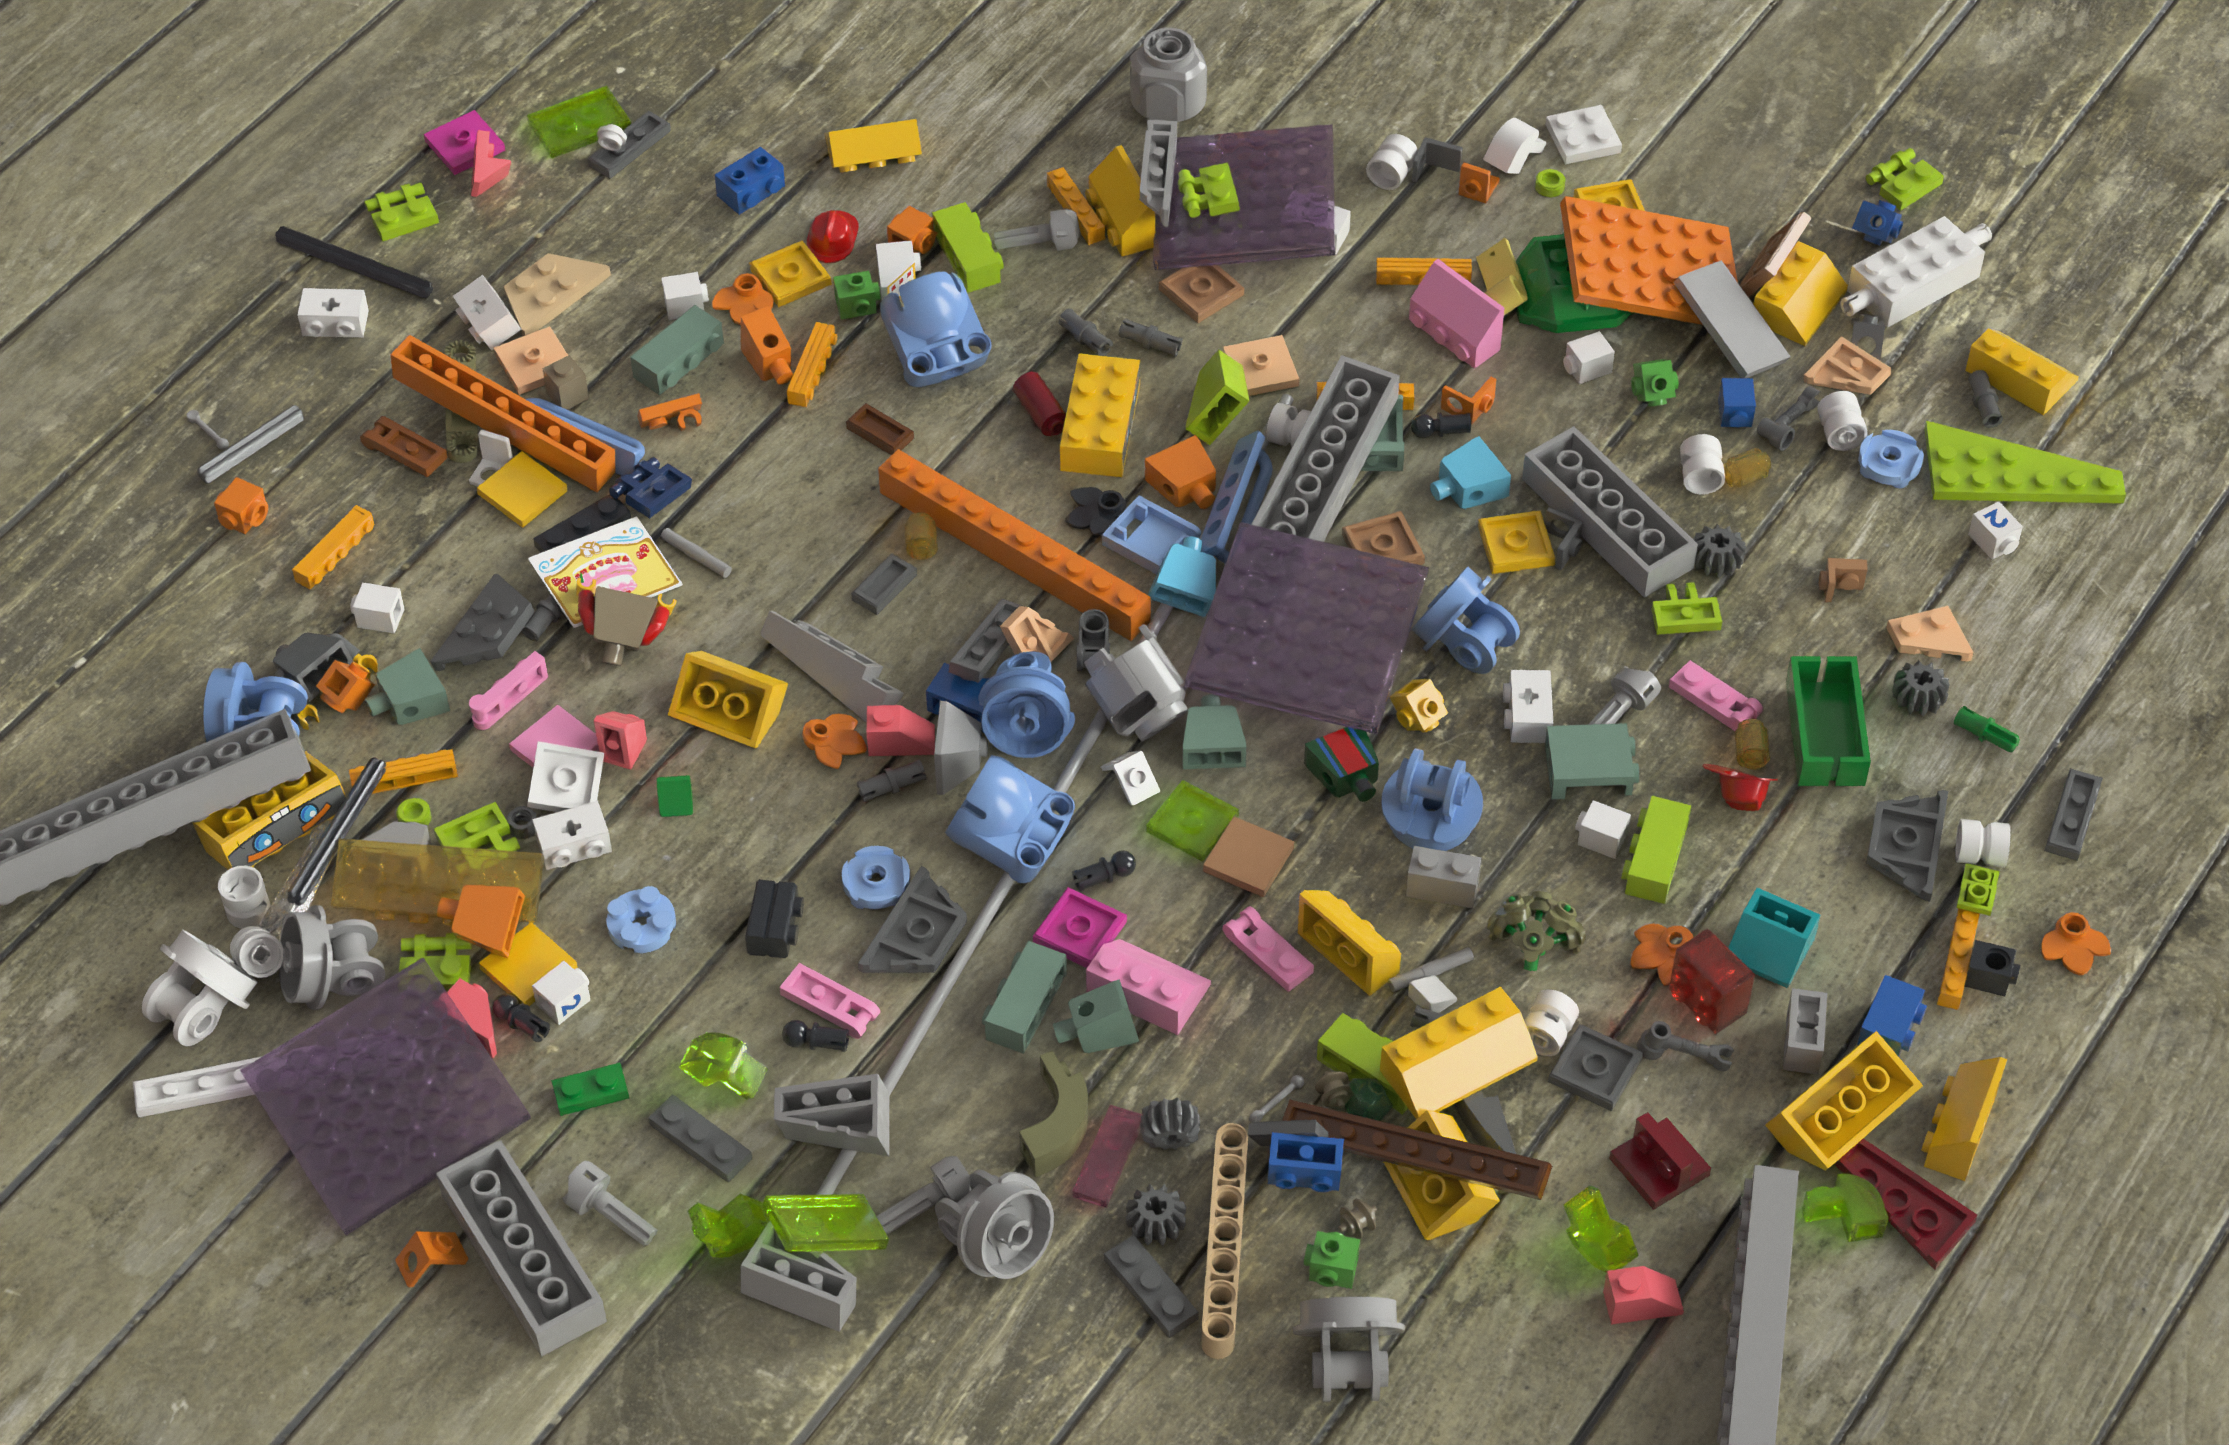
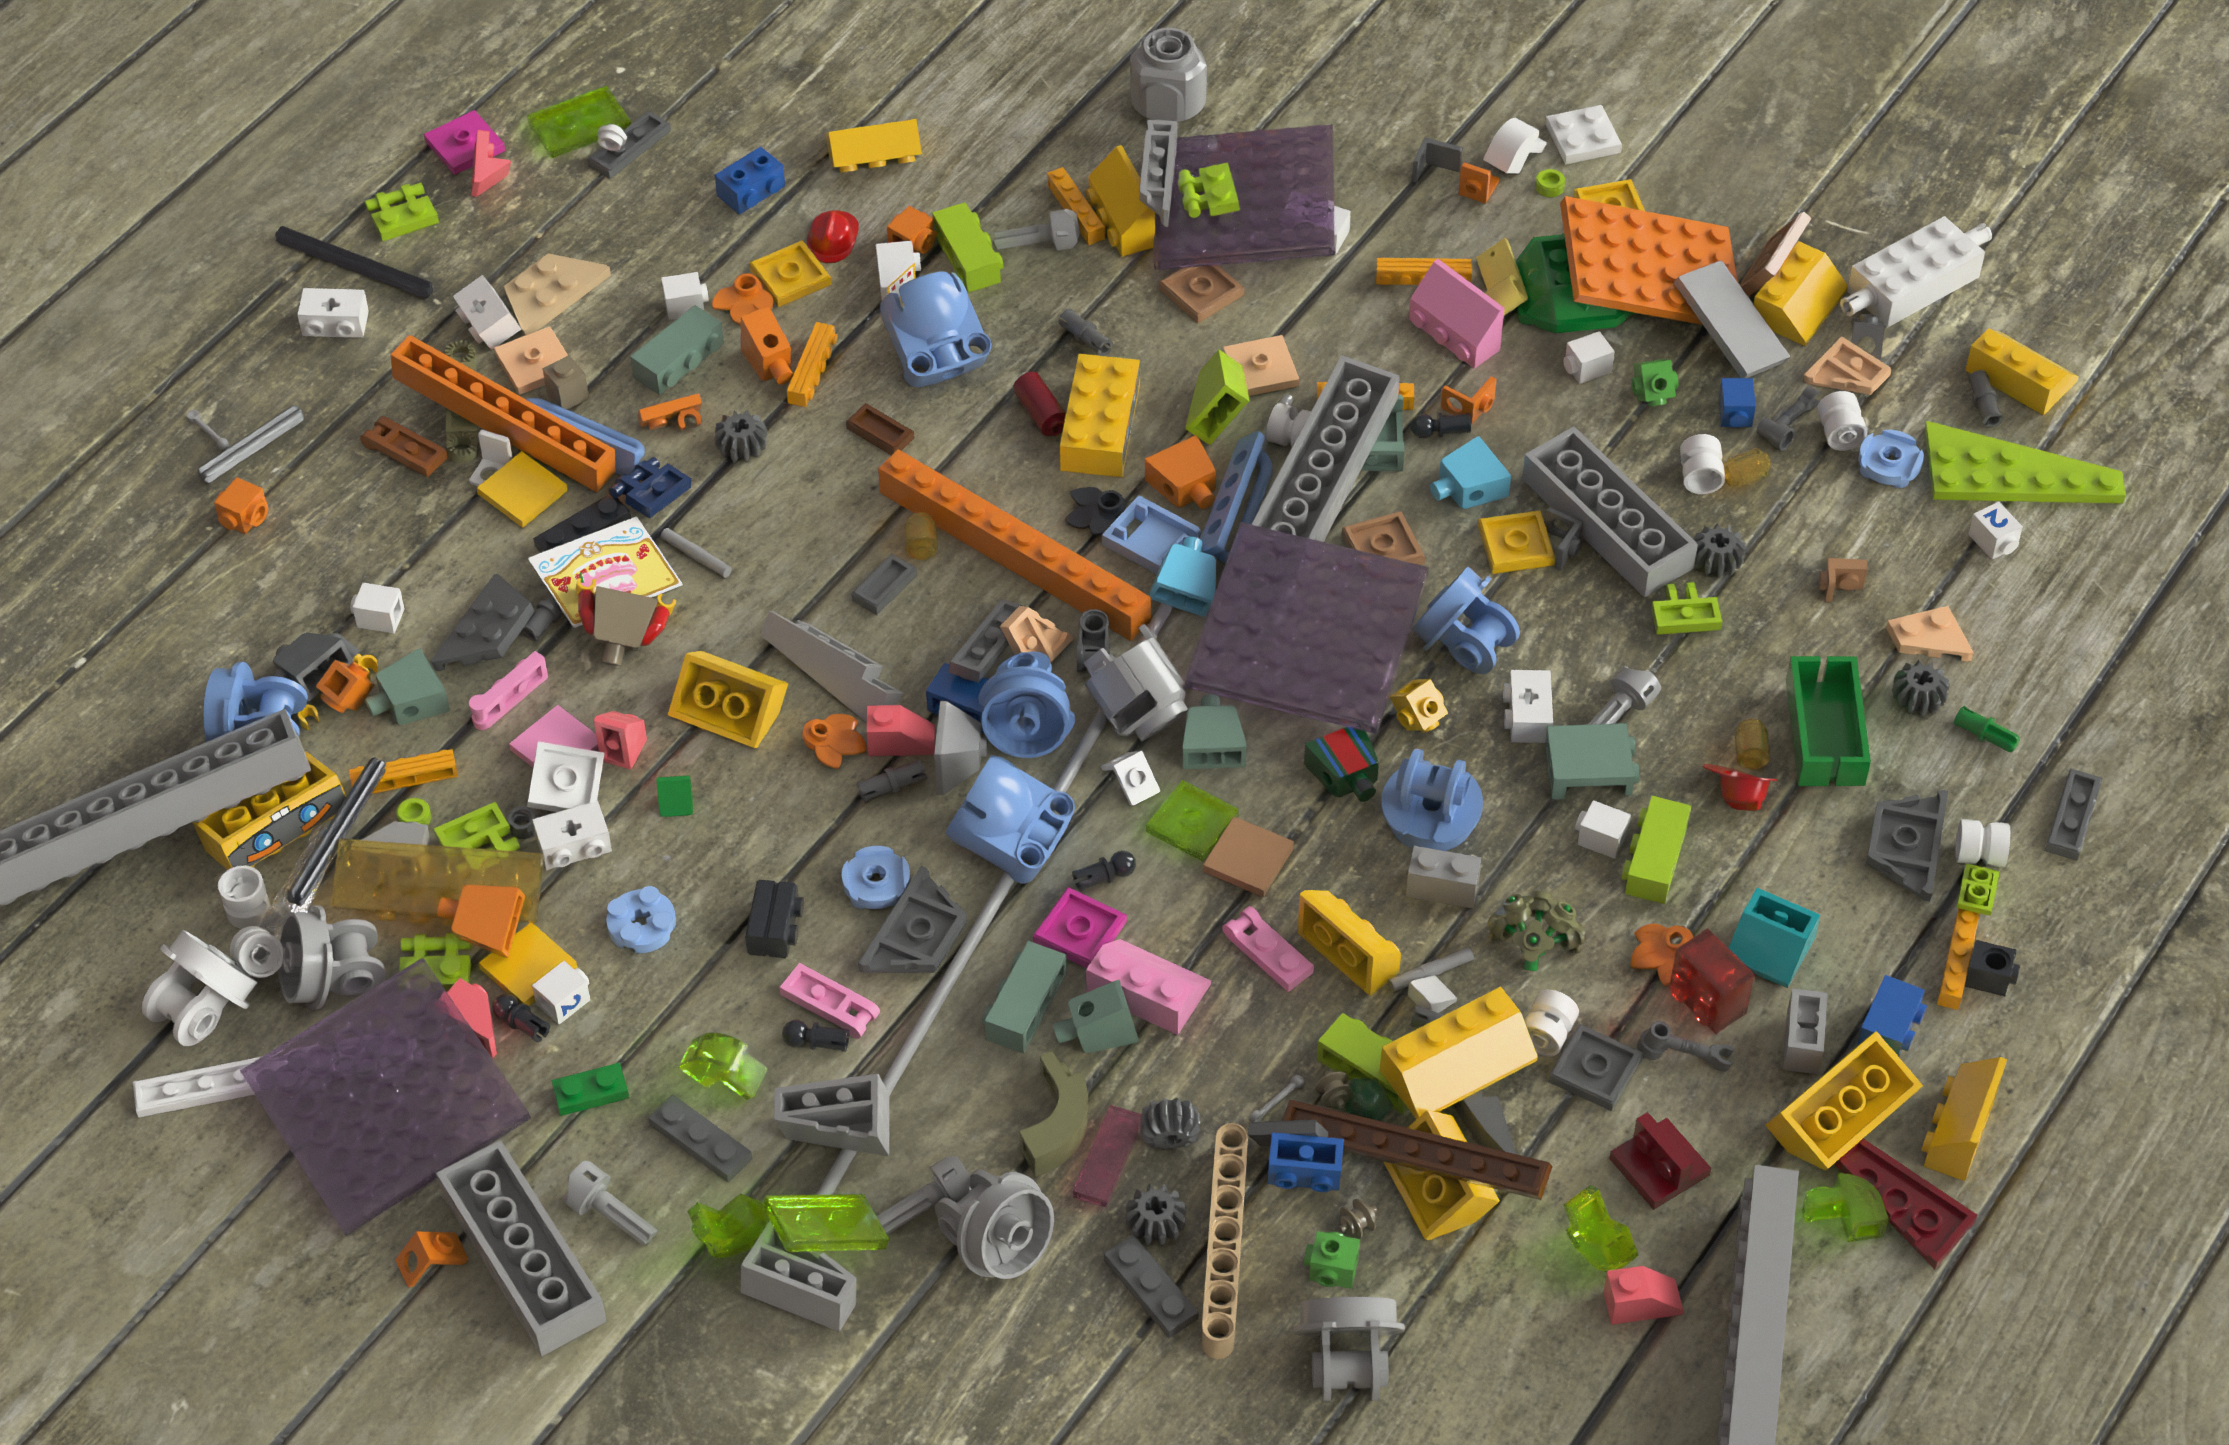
(333, 547): light orange piece -> none
(740, 436): none -> dark grey gear
(855, 294): bright green brick -> none
(1150, 337): dark grey pin -> none
(1392, 162): white wheel -> none
(1714, 695): bright pink plate -> none
(1868, 219): blue brick -> none
(1910, 184): lime plate -> none
(2077, 947): orange plate -> none

